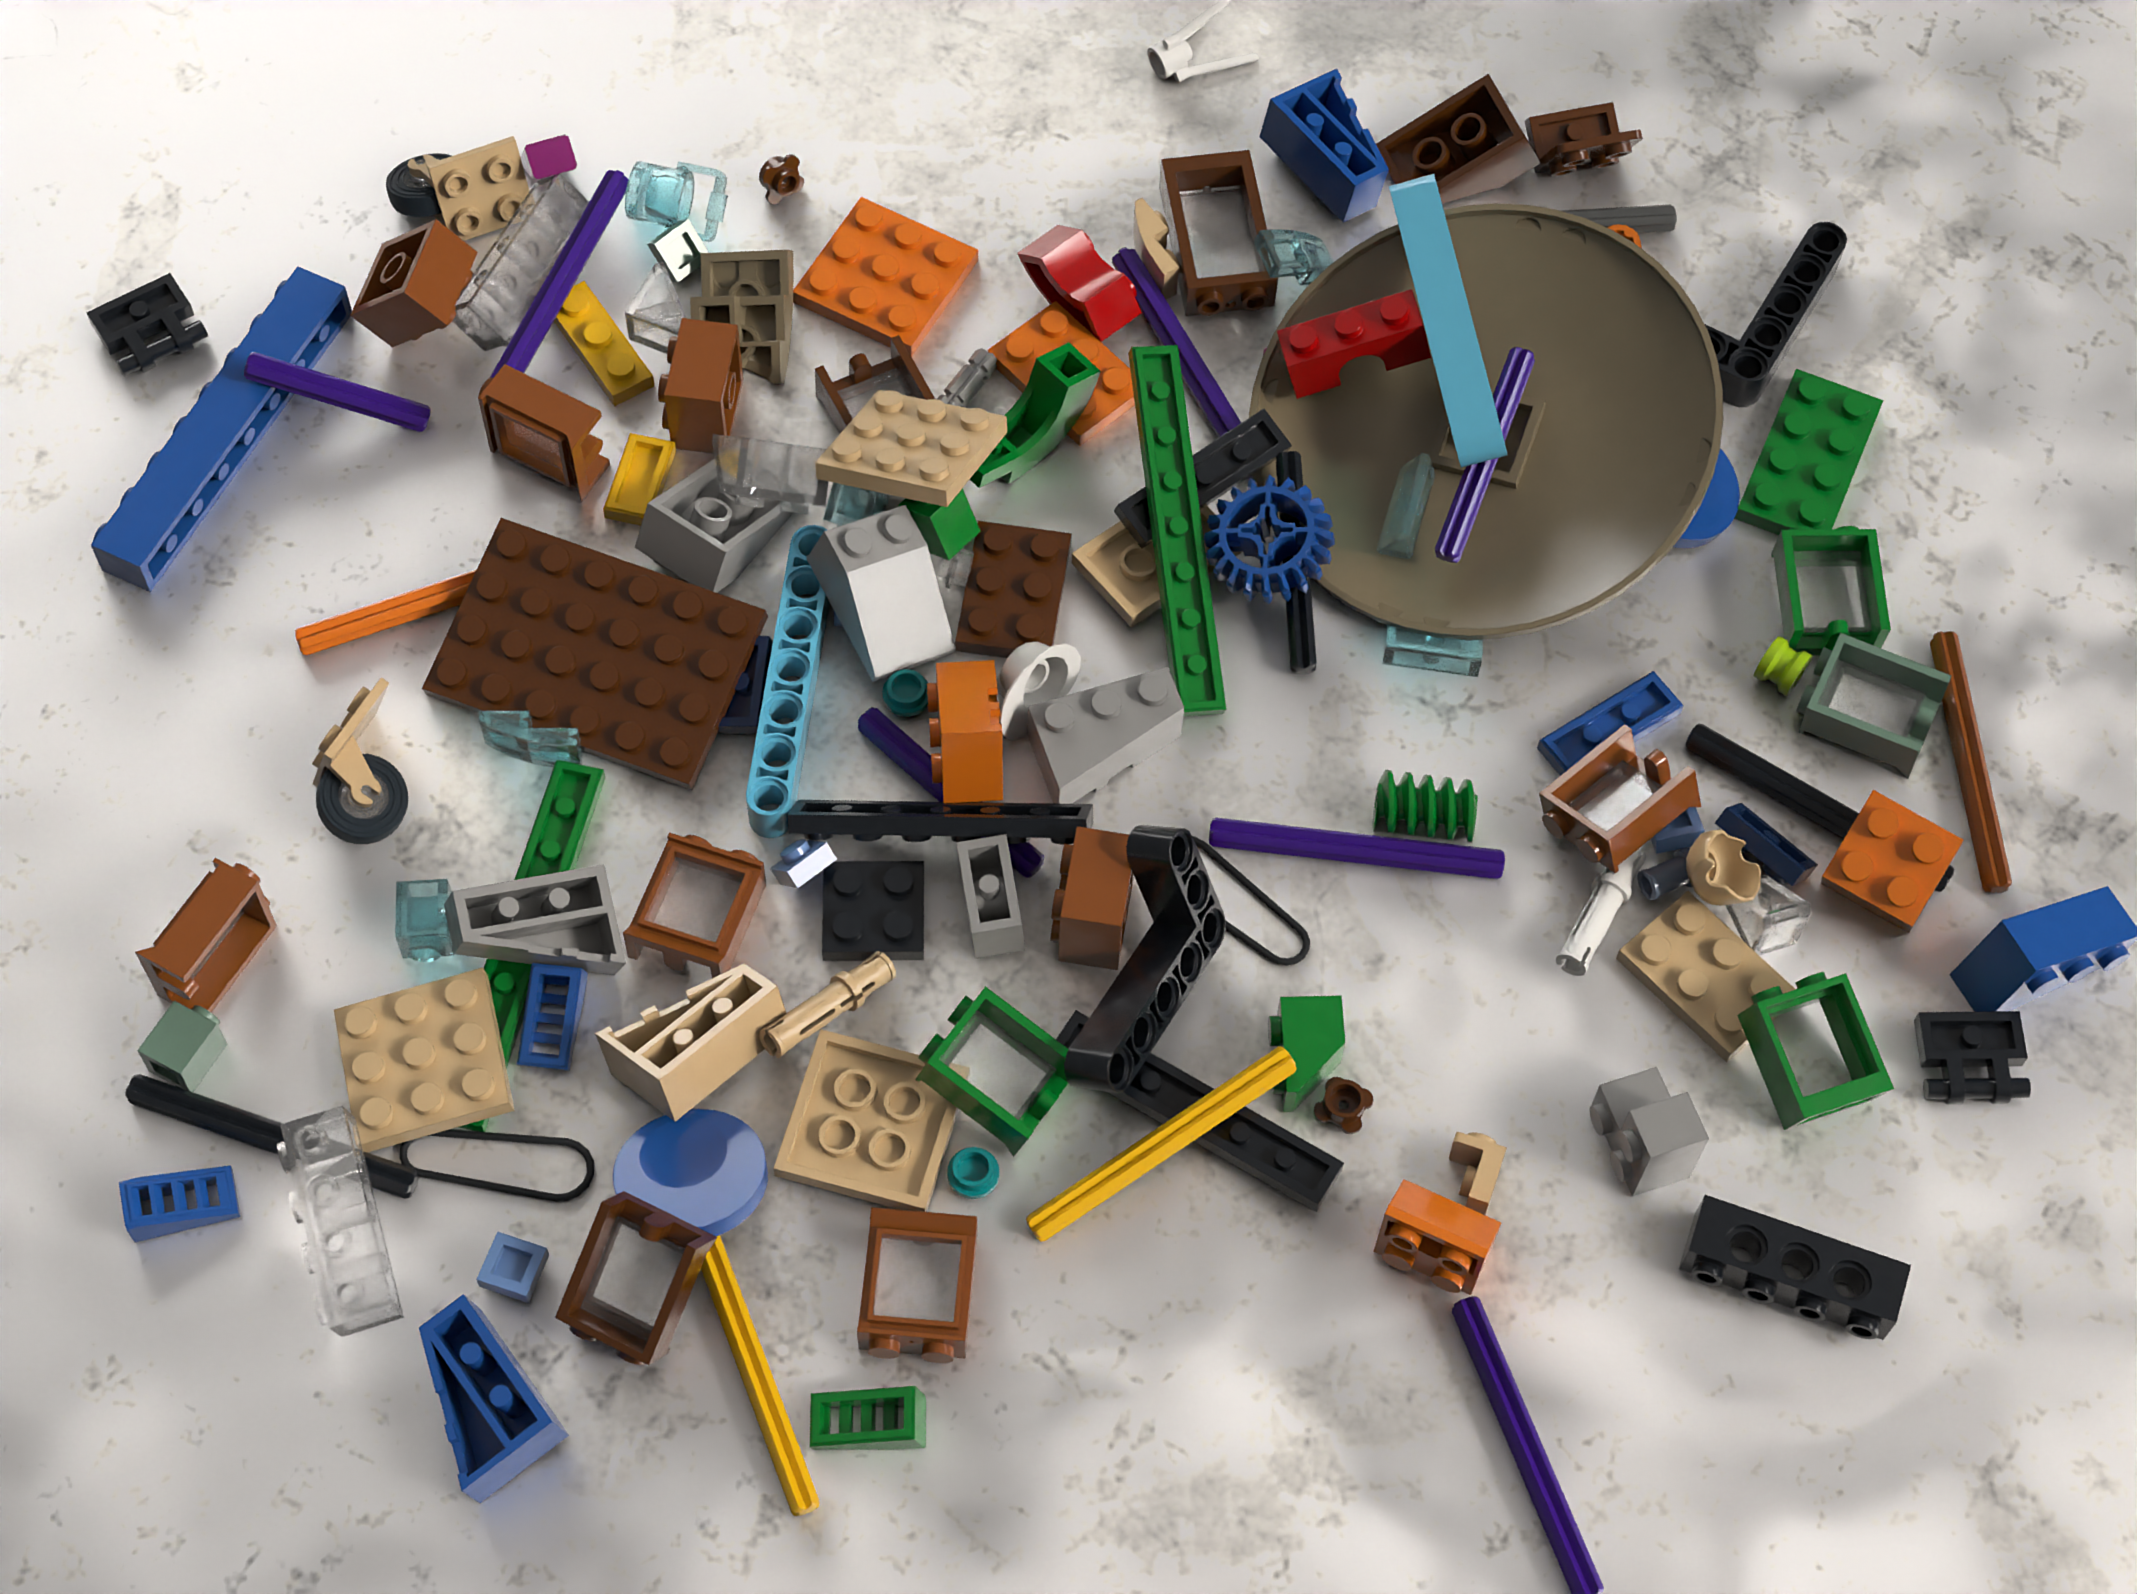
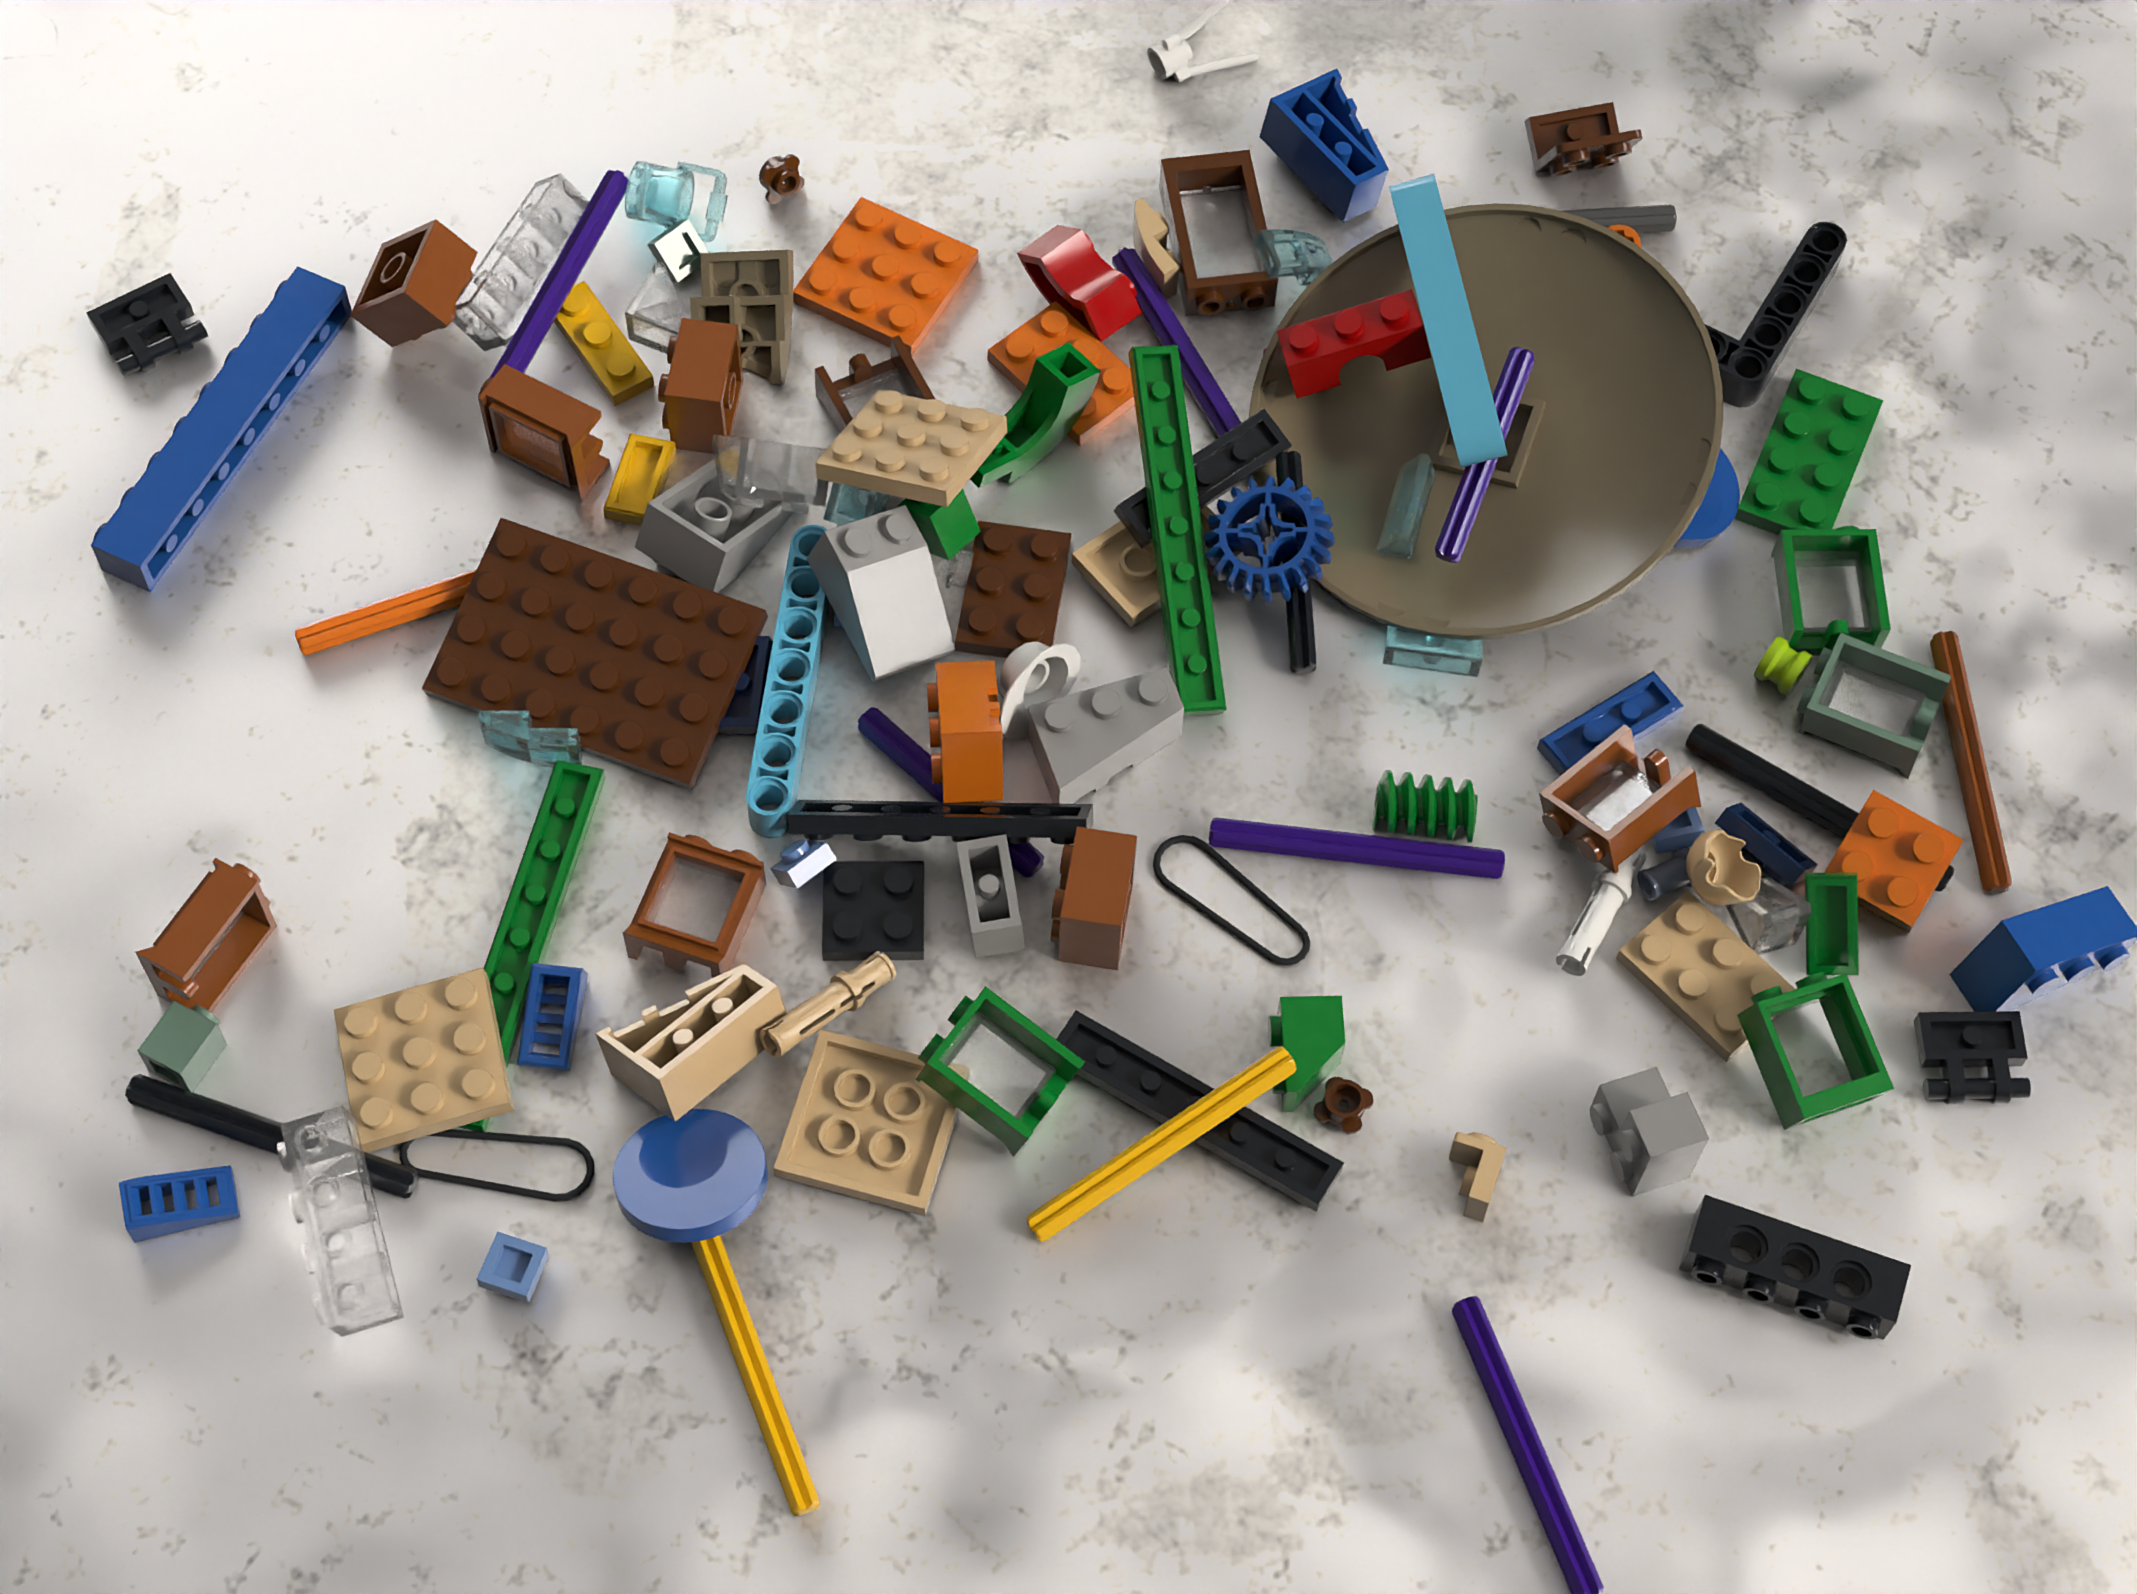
(337, 391): dark purple axle -> none
(358, 793): plate -> none
(422, 920): clear light blue brick -> none
(463, 191): tan plate -> none
(487, 1400): blue wedge -> none
(540, 920): light grey wedge -> none
(548, 157): magenta slope -> none
(634, 1278): window -> none
(890, 1438): green slope -> none
(905, 693): teal plate -> none
(917, 1284): dark orange window -> none
(969, 379): light grey axle -> none
(973, 1173): teal plate -> none
(1162, 967): black beam -> none
(1435, 1238): orange slope -> none
(1464, 141): reddish brown slope -> none
(1833, 924): none -> green tile

